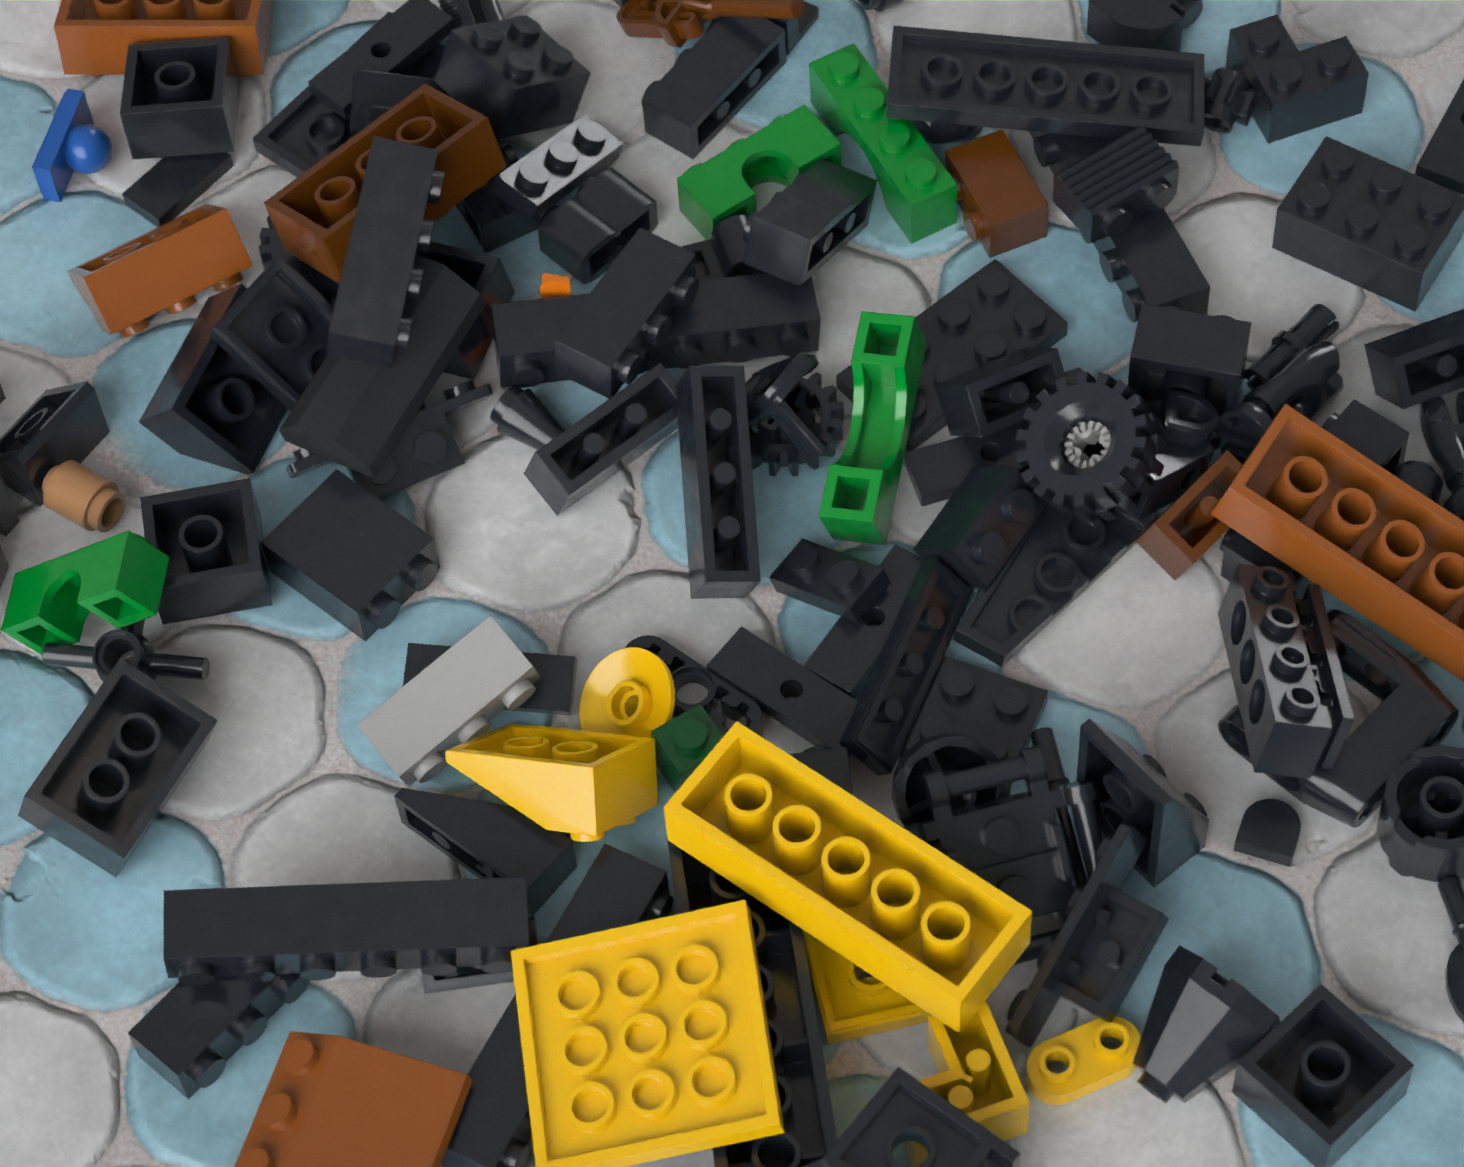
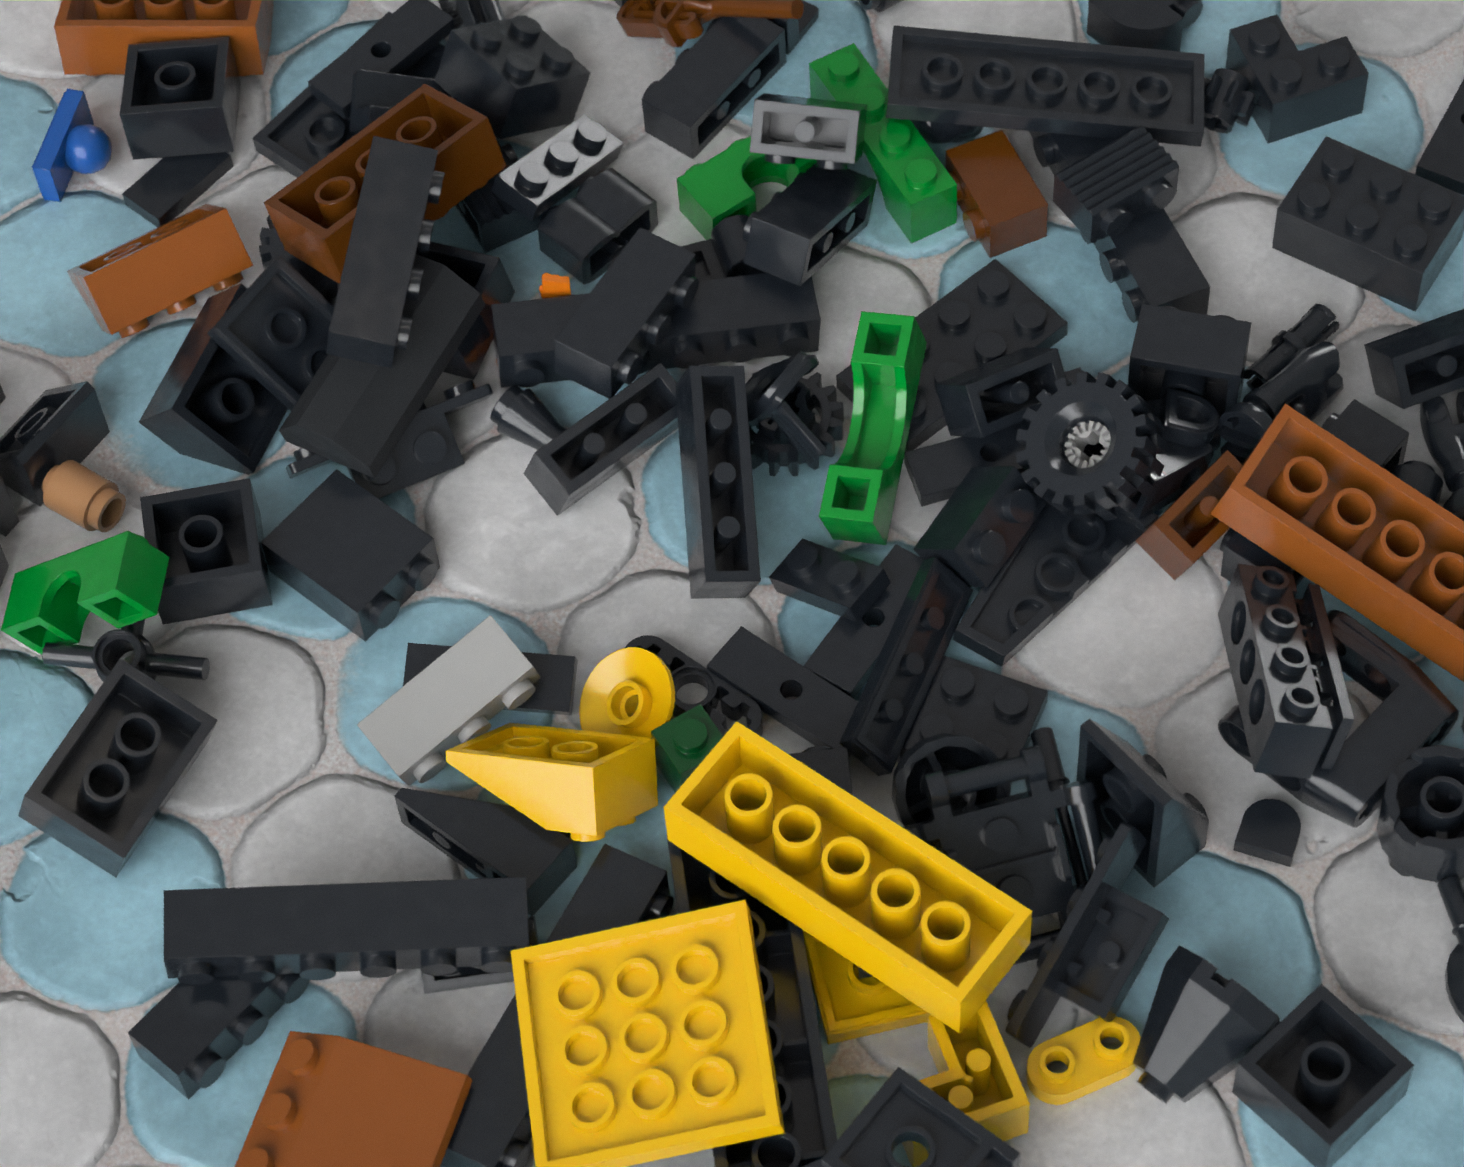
(808, 129): none -> brick

